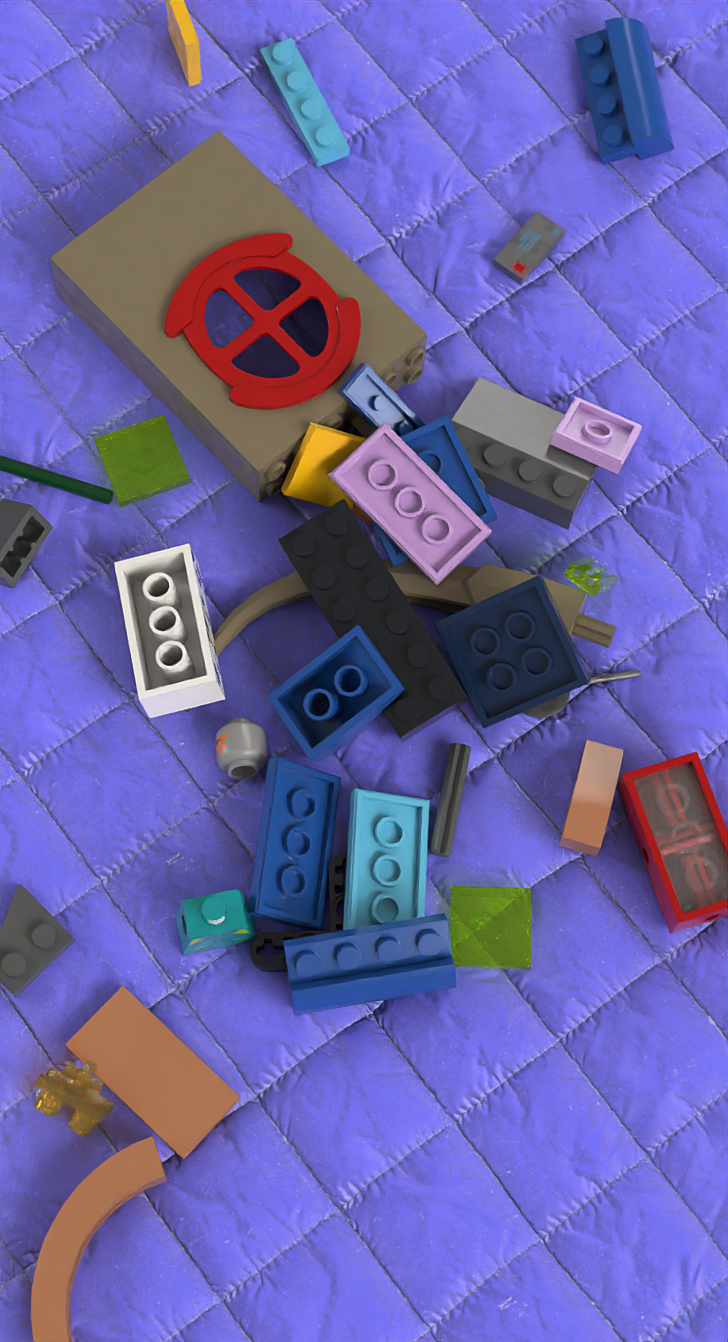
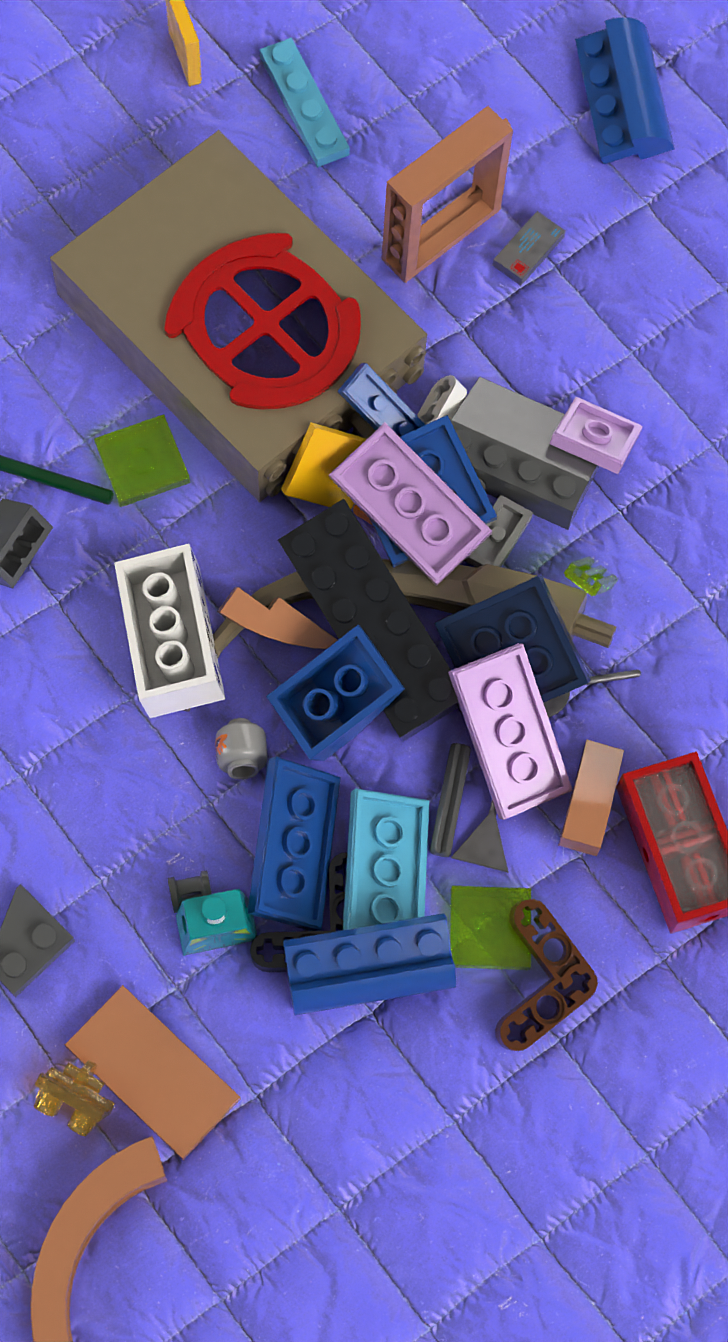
(188, 888): none -> dark grey bush
(276, 621): none -> nougat slope
(443, 400): none -> white beam
(478, 142): none -> nougat window
(484, 845): none -> flat silver piece
(506, 531): none -> light grey plate
(510, 731): none -> lavender tile
(558, 972): none -> reddish brown beam

